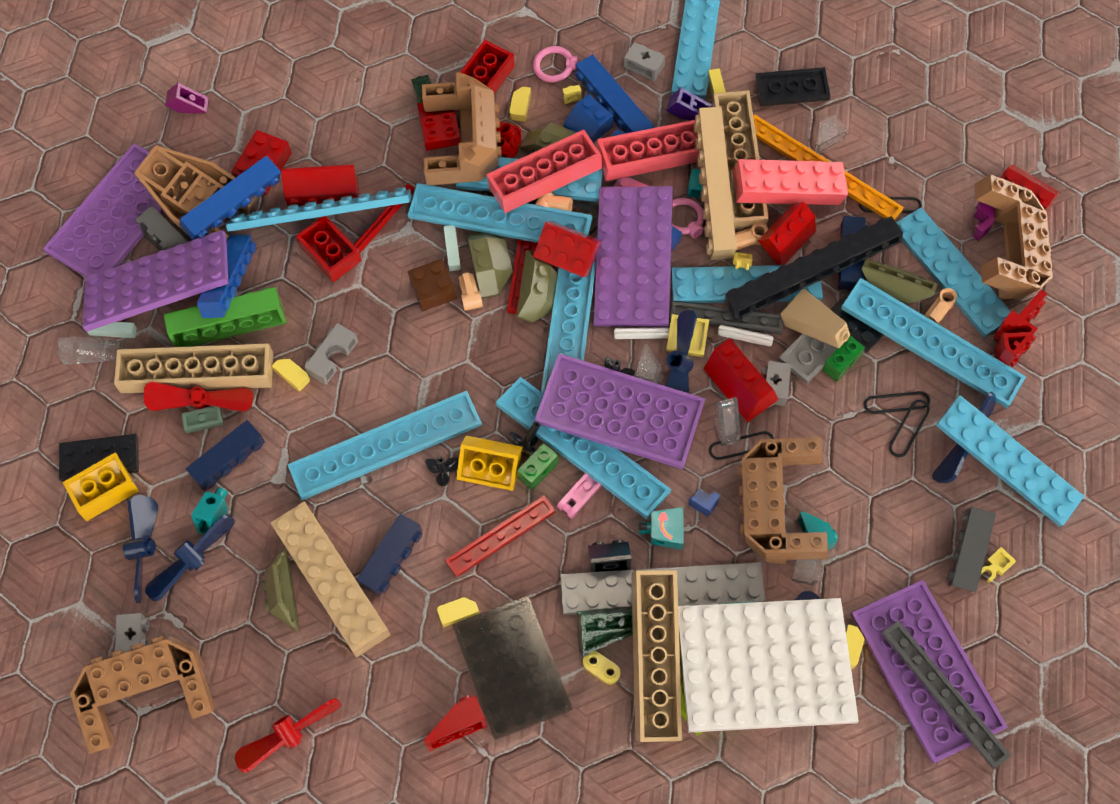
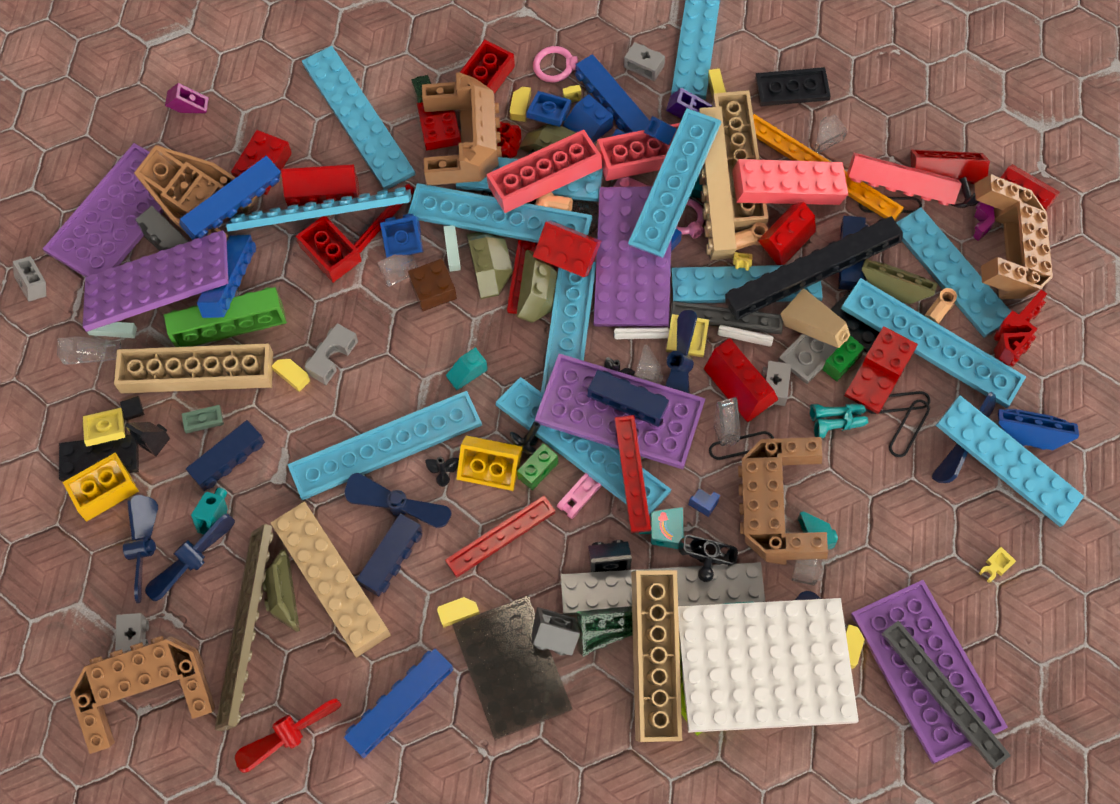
(29, 278): none -> light grey brick
(103, 427): none -> light yellow plate
(132, 408): none -> black tile
(149, 436): none -> black slope
(163, 397): red piece -> none
(243, 630): none -> dark tan plate
(358, 118): none -> medium azure plate
(366, 492): none -> dark blue piece
(396, 268): none -> clear slope
(398, 703): none -> blue brick
(402, 235): none -> blue plate
(459, 722): red slope -> none
(467, 369): none -> teal slope
(470, 295): light nougat piece -> none
(549, 109): none -> blue plate
(555, 632): none -> slope
(600, 668): light yellow plate -> none
(628, 397): none -> dark blue brick
(632, 474): none -> red plate
(660, 130): none -> blue panel
(674, 182): none -> medium azure plate
(697, 550): none -> black piece
(822, 426): none -> teal piece
(881, 370): none -> red piece
(903, 178): none -> coral brick
(952, 164): none -> red slope
(970, 200): none -> black plant
(971, 549): dark grey wedge -> none
(1037, 429): none -> blue wedge

